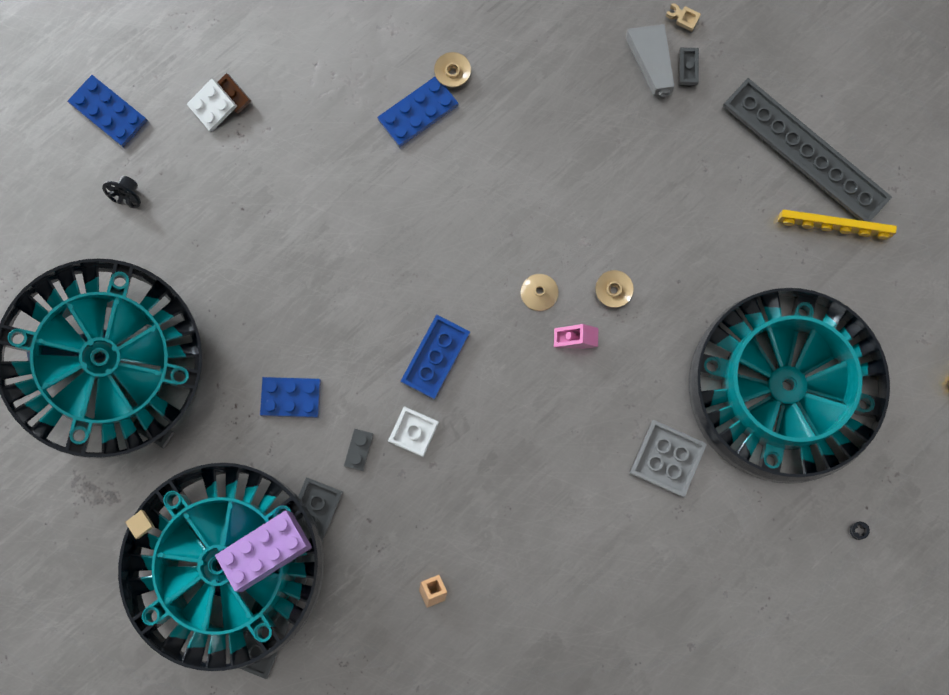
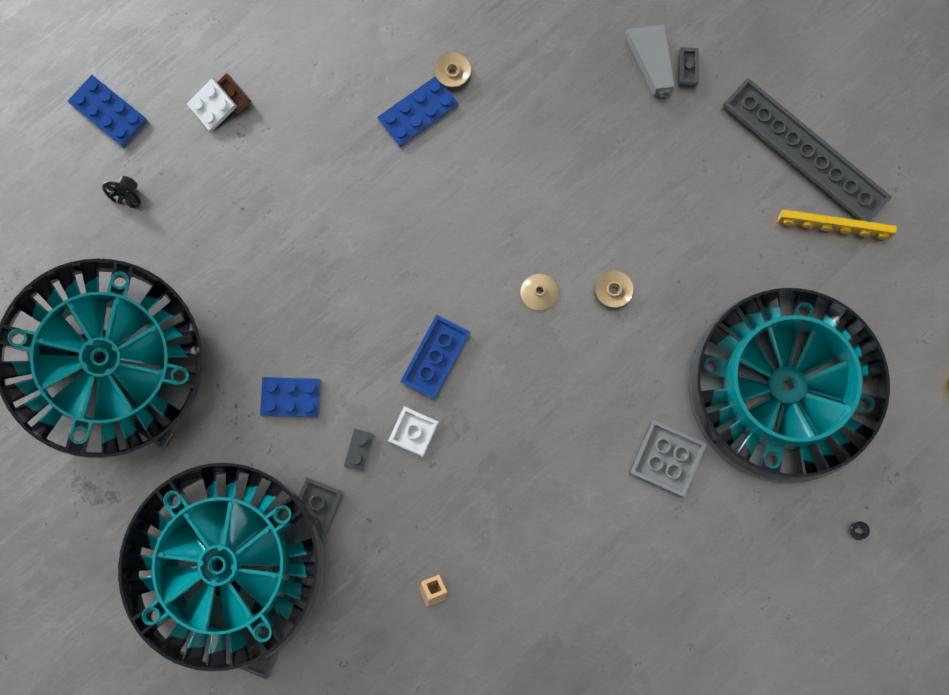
(139, 524): tan tile -> none
(263, 551): lavender brick -> none
(576, 336): bright pink slope -> none
(685, 18): tan plate -> none

